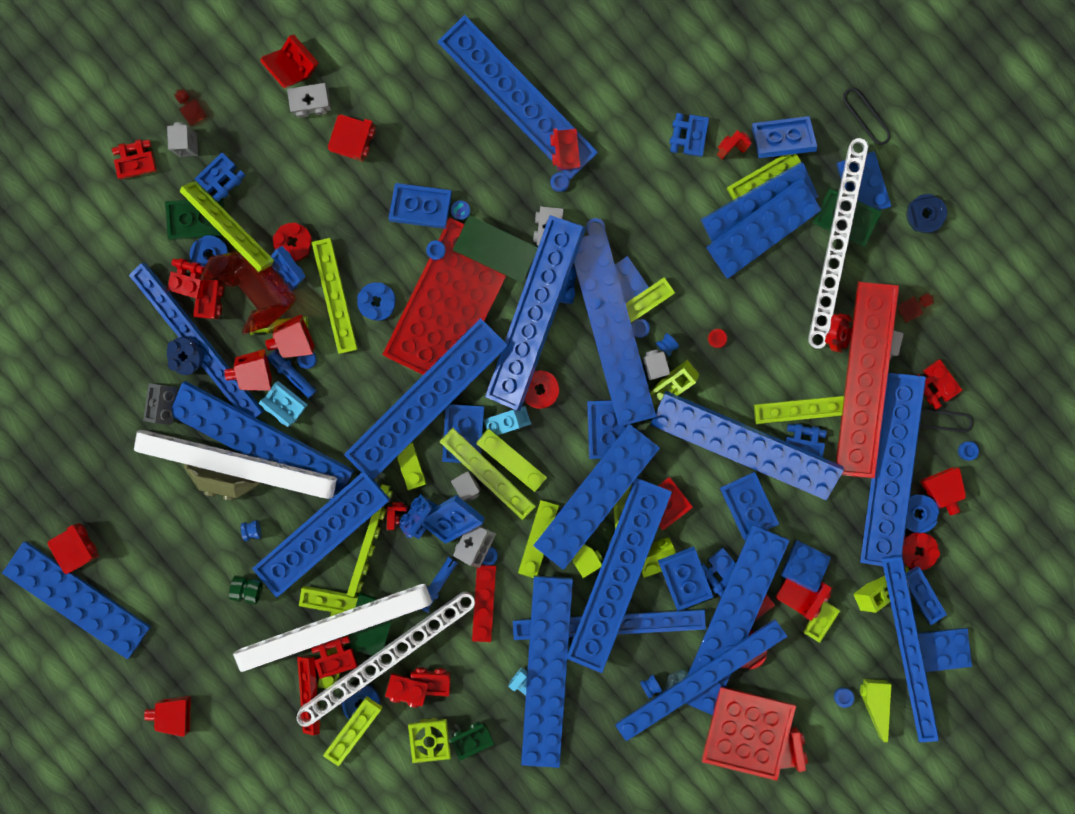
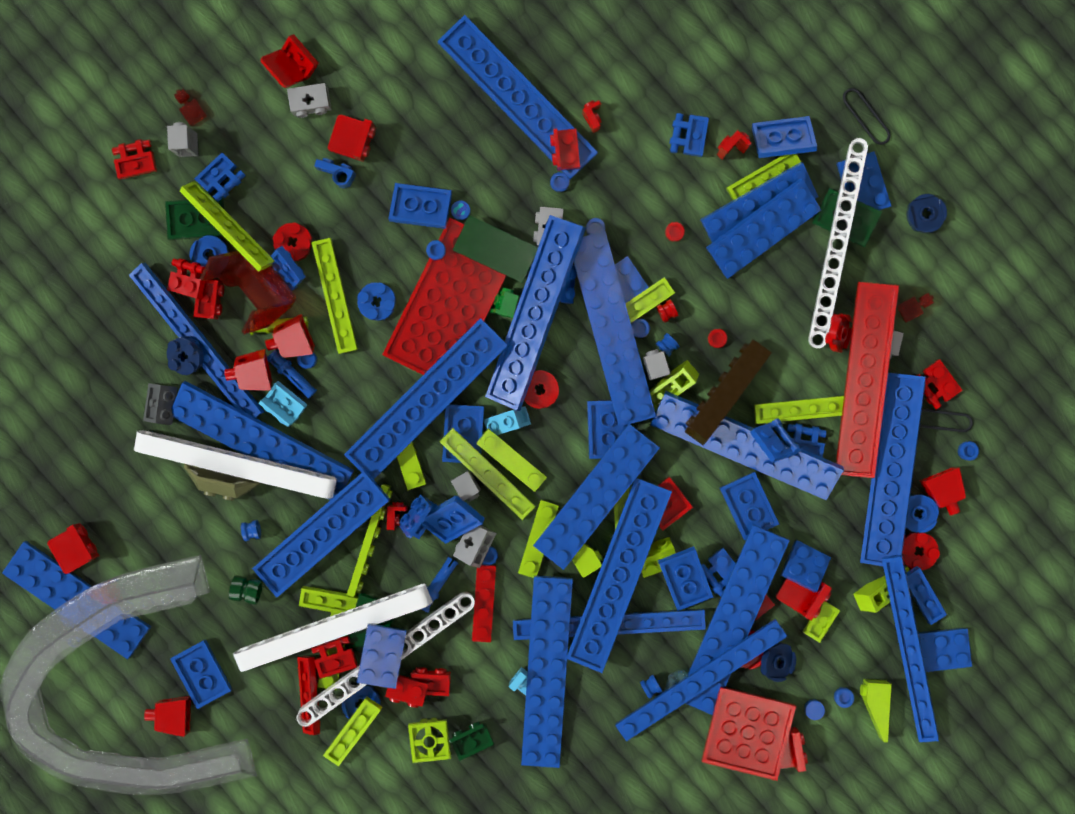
(70, 627): none -> clear windscreen
(201, 674): none -> blue plate
(327, 166): none -> blue plate
(381, 656): none -> plate
(505, 303): none -> green brick
(592, 118): none -> red bracket
(667, 311): none -> red wheel
(674, 231): none -> red tile
(728, 391): none -> dark brown brick
(769, 662): none -> dark blue plate
(772, 444): none -> blue plate
(814, 709): none -> blue tile

